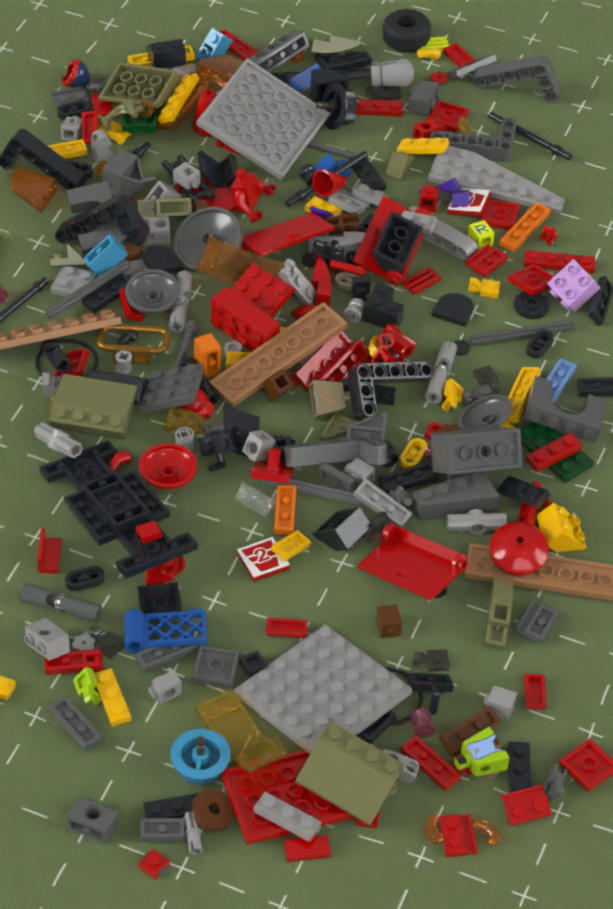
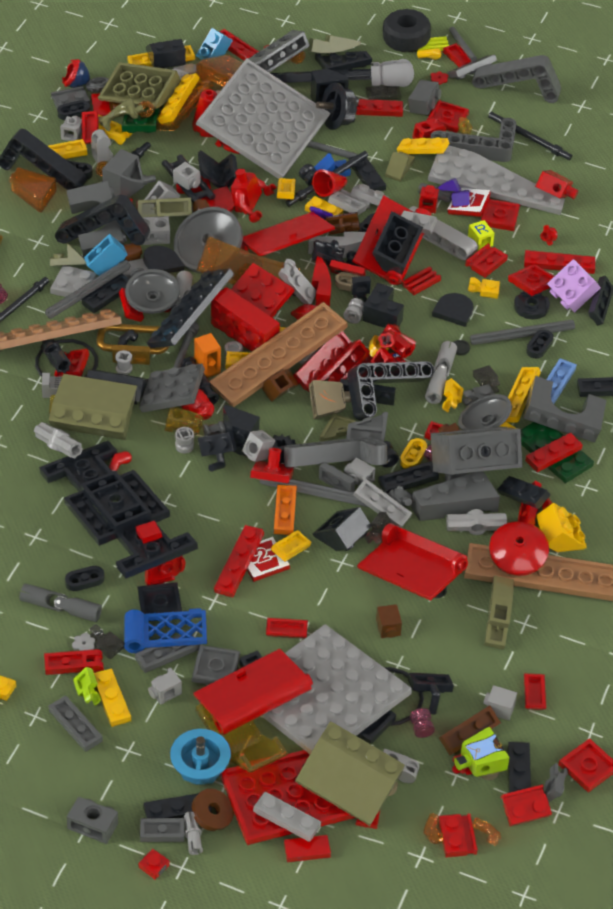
(47, 639): light grey brick -> none
(49, 554): red panel -> none
(168, 466): red dish -> none
(189, 308): none -> black plate
(239, 561): none -> red plate
(253, 691): none -> red door
(255, 499): clear plate -> none
(286, 188): none -> yellow plate
(303, 80): blue tile -> none
(307, 260): pearl dark grey piece -> none
(431, 763): red plate -> none
(434, 659): clear smoke plate -> none
(462, 43): none -> dark grey bar
(525, 227): orange plate -> none
(537, 622): dark grey plate -> none
(550, 182): none -> red torso

